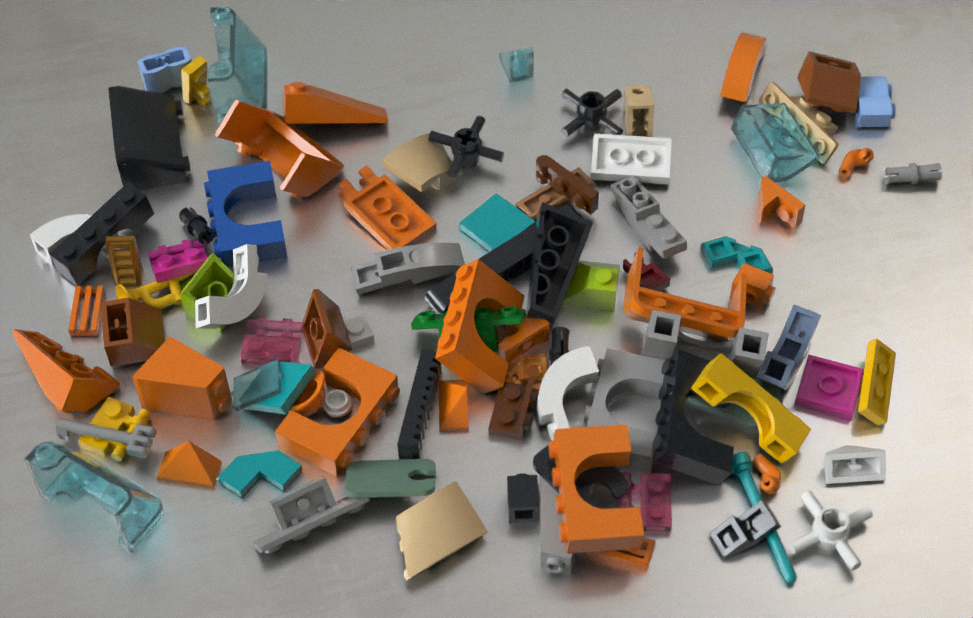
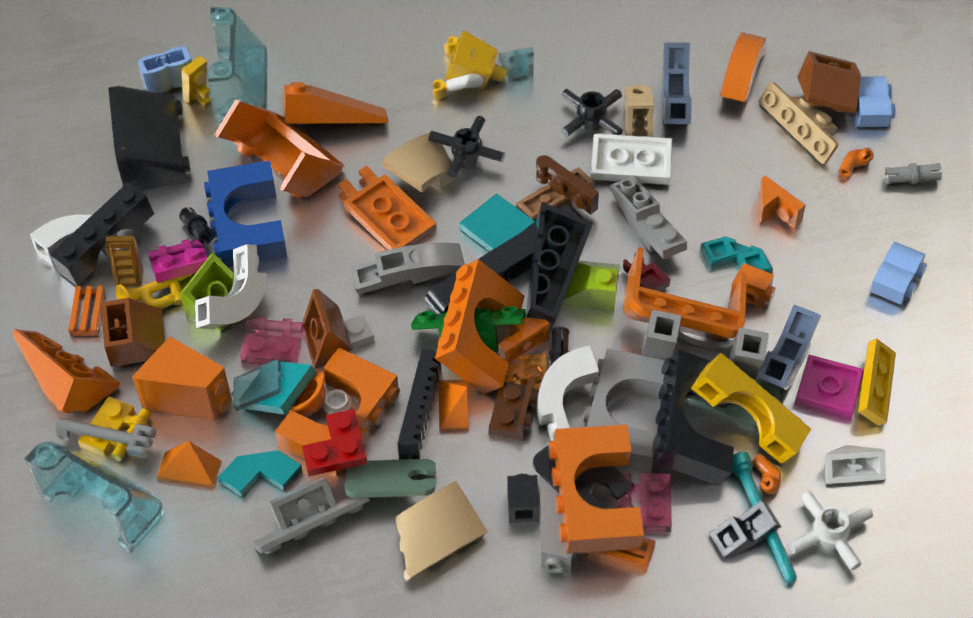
(341, 451): none -> red plate
(470, 65): none -> yellow torso
(675, 83): none -> sand blue arch
(773, 141): clear light blue slope -> none
(898, 272): none -> light blue brick

